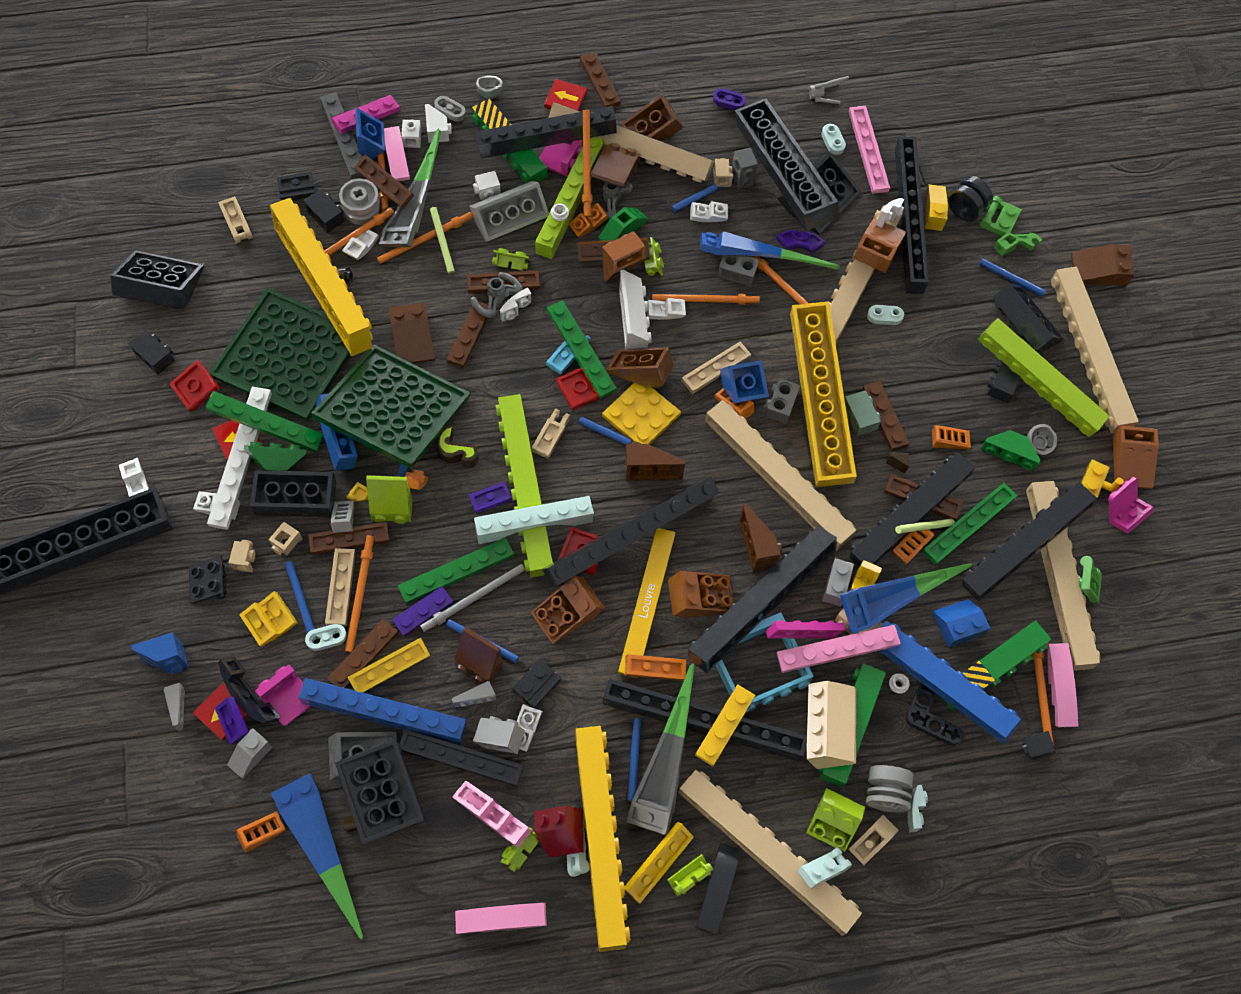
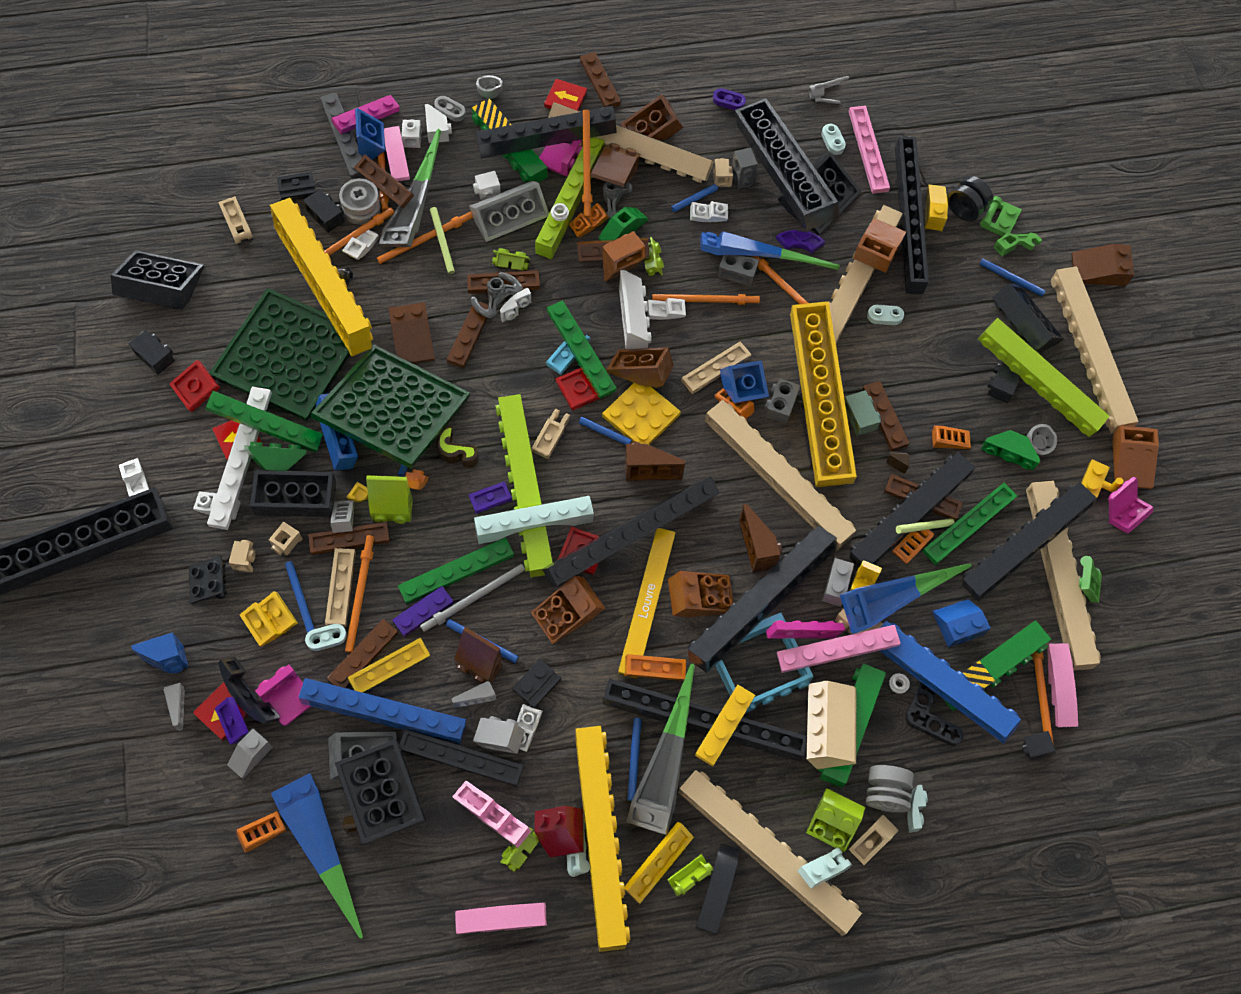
(890, 212): white slope -> none

